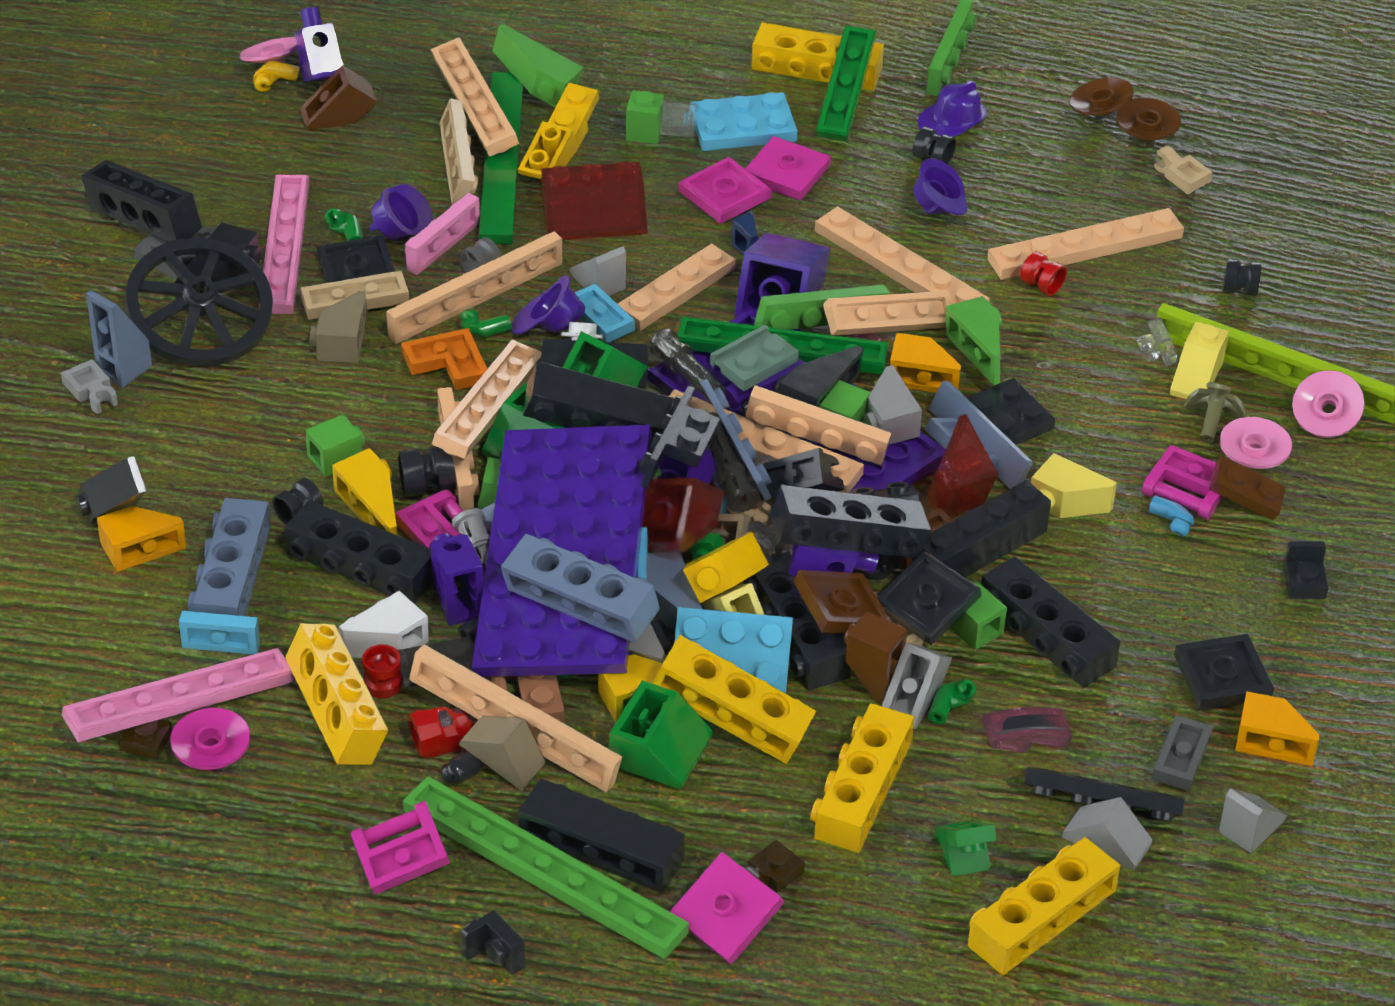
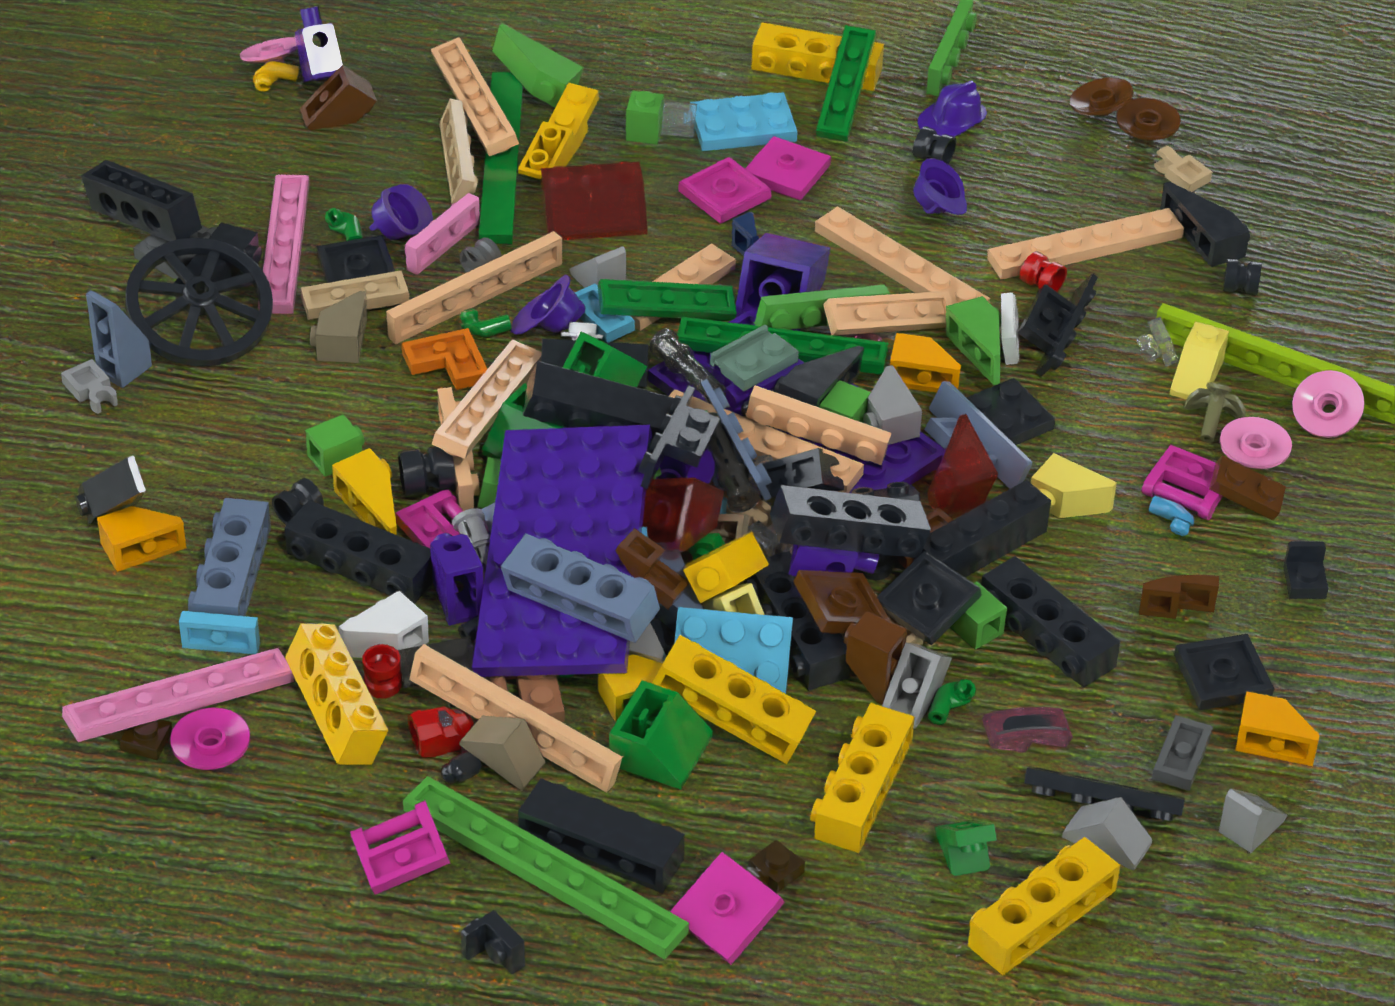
(642, 559): none -> reddish brown slope
(666, 299): none -> green tile
(1009, 328): none -> white tile
(1052, 321): none -> black bracket
(1168, 594): none -> reddish brown slope
(1207, 226): none -> black slope

